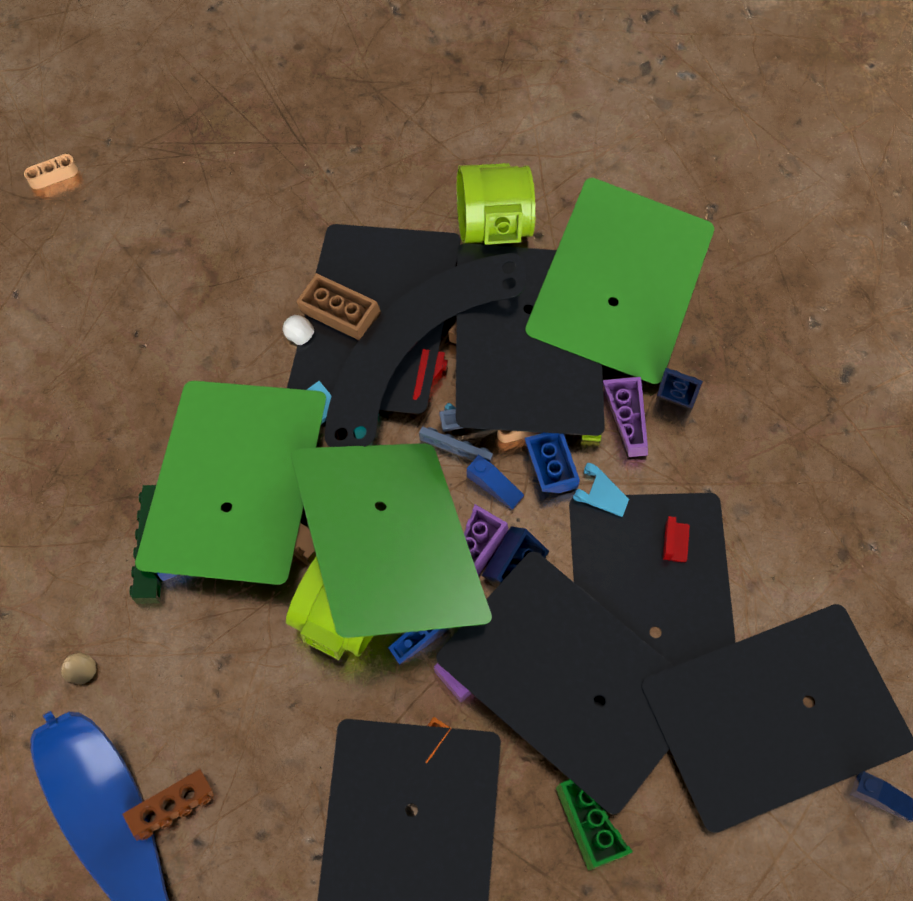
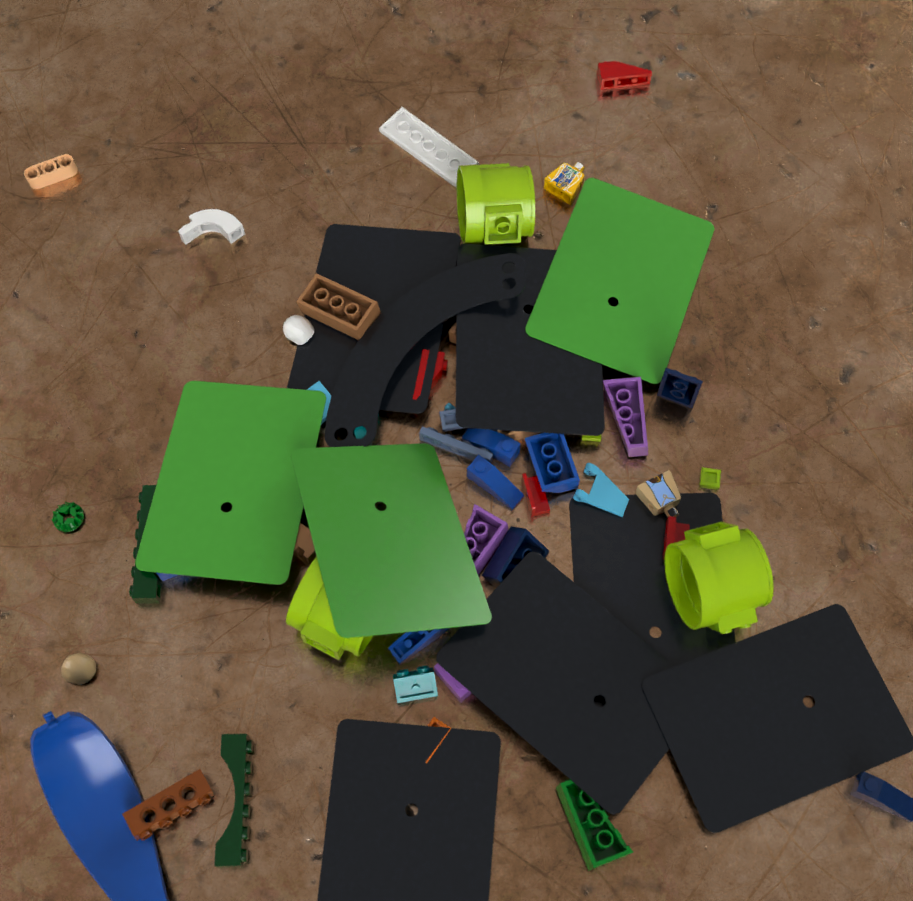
(69, 524): none -> green gear
(212, 221): none -> white arch
(230, 848): none -> dark green arch
(415, 684): none -> bracket
(426, 145): none -> white tile
(503, 447): none -> blue slope
(535, 497): none -> red panel
(565, 182): none -> yellow torso
(619, 75): none -> red slope
(660, 494): none -> torso
(710, 478): none -> lime tile
(718, 577): none -> lime cylinder

